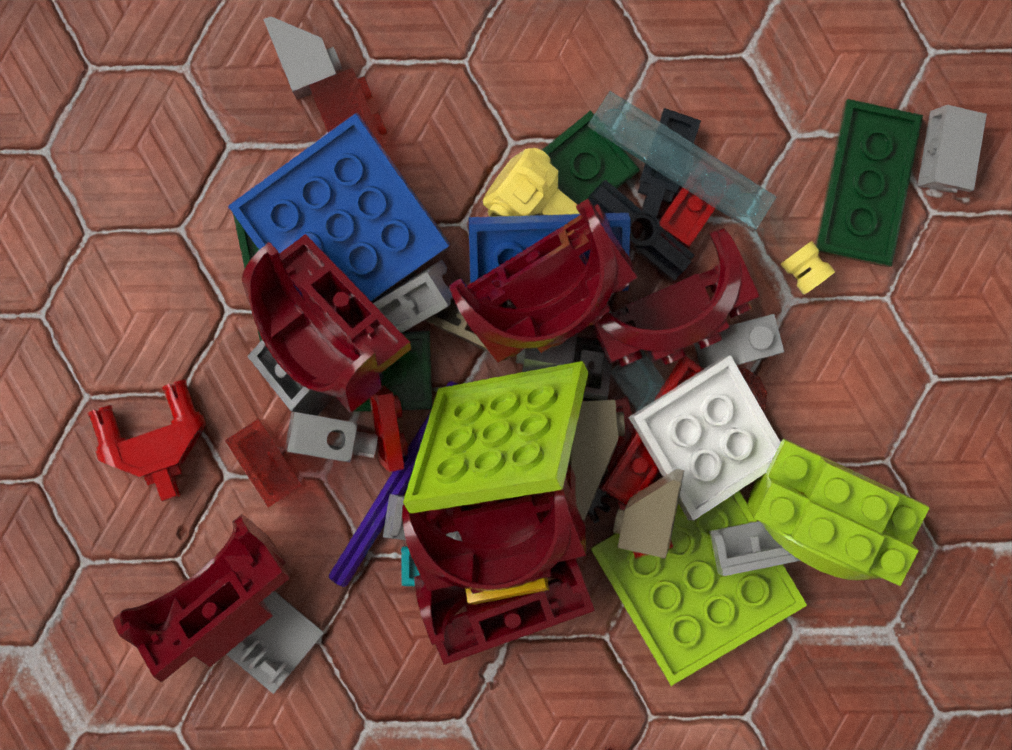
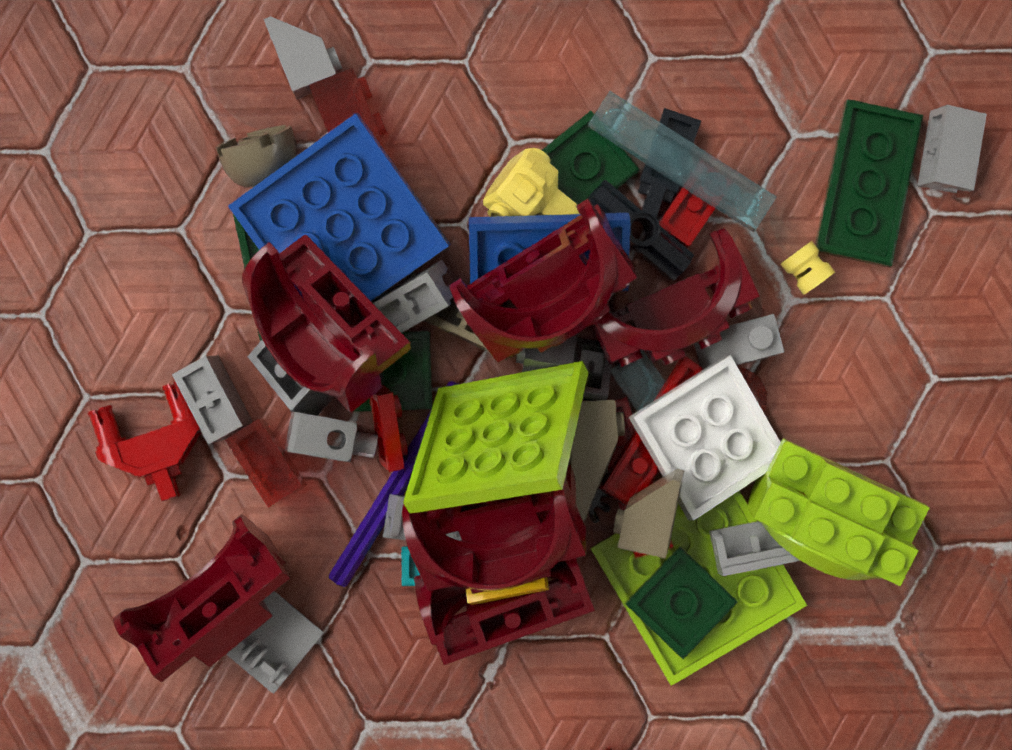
(212, 398): none -> light grey hinge
(257, 154): none -> dark tan cylinder
(681, 602): none -> dark green tile

